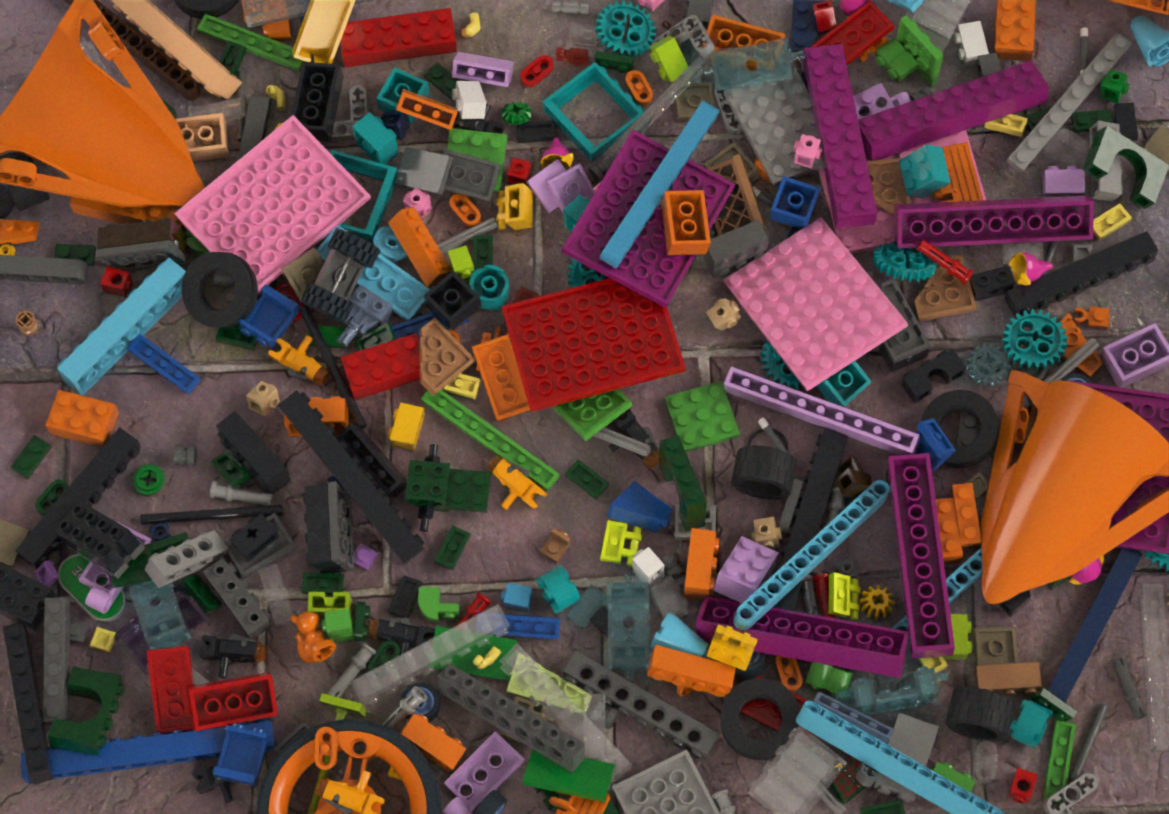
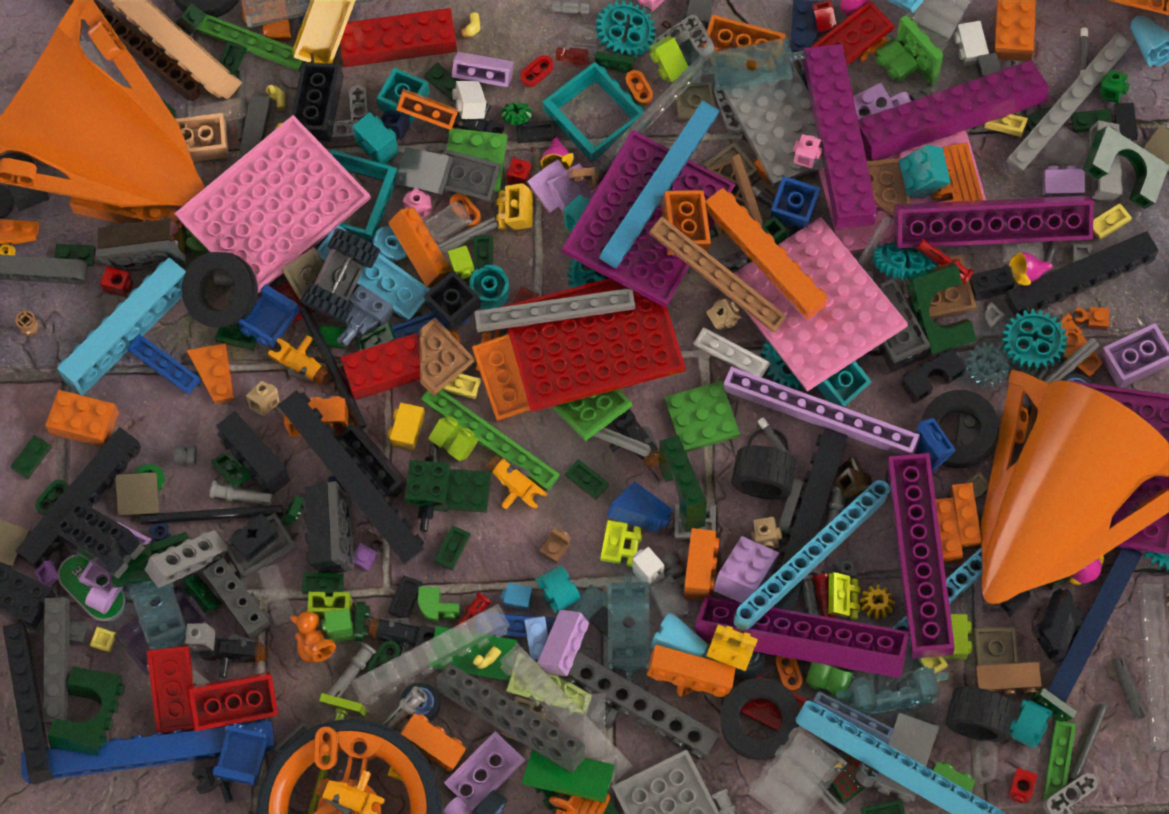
(137, 494): none -> dark tan tile
(190, 18): none -> dark green brick
(200, 637): none -> light grey brick
(214, 370): none -> orange wing
(293, 511): none -> dark green plate
(448, 221): none -> clear brick
(452, 437): none -> lime brick
(536, 635): none -> light blue plate
(554, 310): none -> light grey plate
(563, 642): none -> lavender brick
(581, 174): none -> medium nougat bracket
(717, 274): none -> medium nougat plate
(731, 353): none -> white tile
(766, 253): none -> orange brick
(776, 229): none -> dark green brick
(875, 241): none -> clear tile
(923, 288): none -> dark green arch
(993, 315): none -> light grey tile
(1058, 625): none -> black brick

